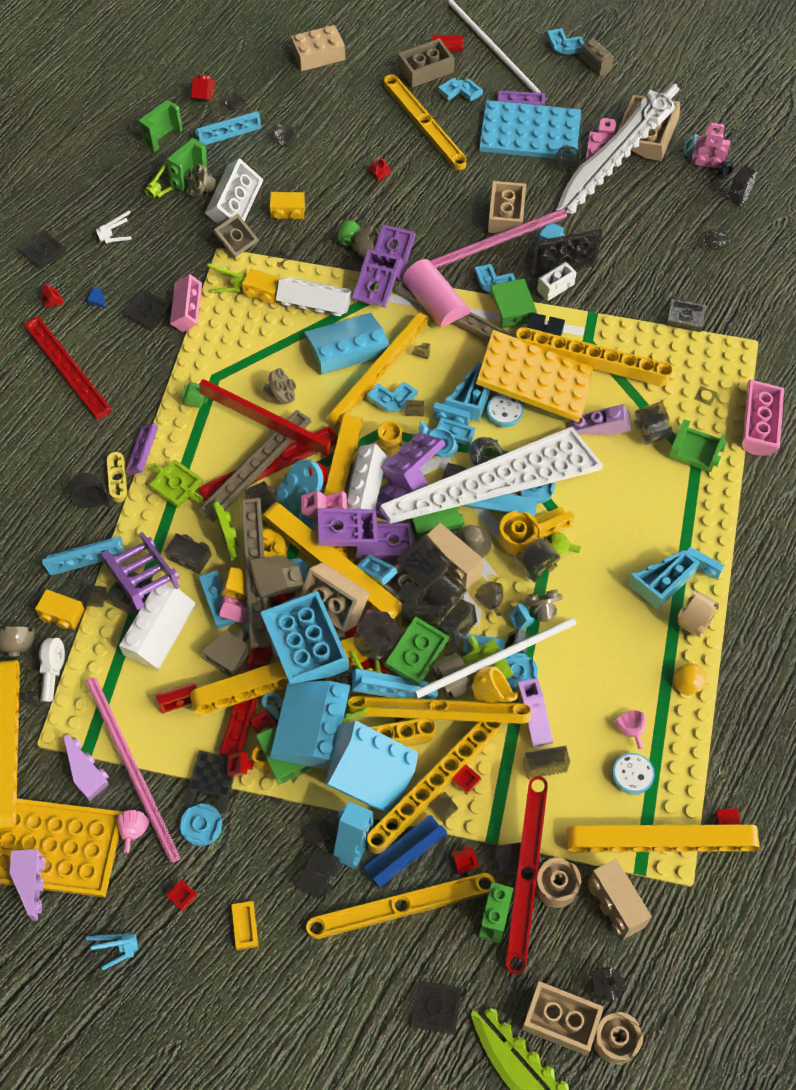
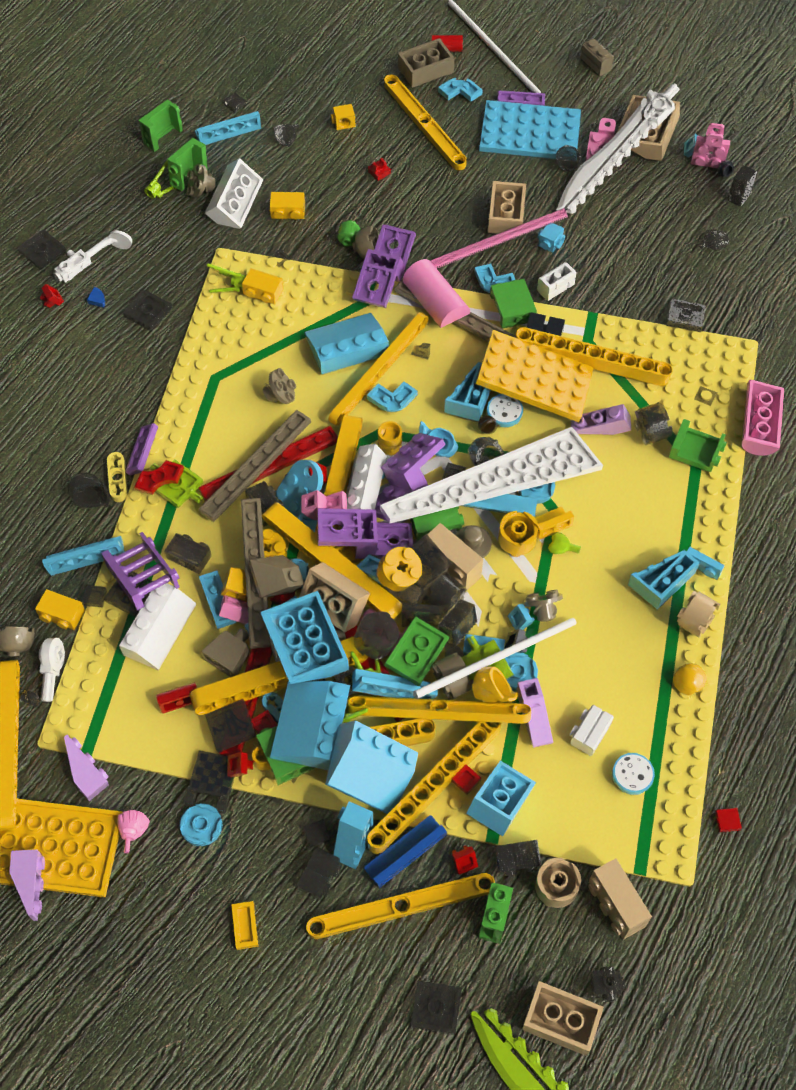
(68, 368): red tile -> none
(80, 259): none -> white piece
(104, 232): white plant -> none
(126, 942): medium azure plant -> none
(134, 773): bright pink axle -> none
(150, 481): none -> red tile
(181, 895): red plate -> none
(186, 303): bright pink brick -> none
(192, 395): bright green head -> none
(202, 87): red slope -> none
(228, 532): lime plate -> none
(230, 725): none -> clear smoke tile
(235, 235): dark tan slope -> none
(265, 417): red tile -> none
(314, 295): white slope -> none
(318, 47): tan brick -> none
(343, 117): none -> yellow brick
(396, 579): none -> yellow brick
(414, 408): clear smoke tile -> none
(443, 806): clear smoke tile -> none
(451, 413): medium azure plate -> none
(462, 433): medium azure plate -> none
(487, 425): none -> dark brown tile
(490, 596): clear smoke piece -> none
(500, 798): none -> medium azure slope
(525, 889): red beam -> none
(538, 558): clear smoke brick -> none
(546, 761): clear smoke brick -> none
(561, 44): medium azure plate -> none
(576, 249): clear smoke slope -> none
(591, 730): none -> white brick
(630, 1037): tan brick -> none
(632, 725): bright pink piece -> none
(663, 838): yellow beam -> none

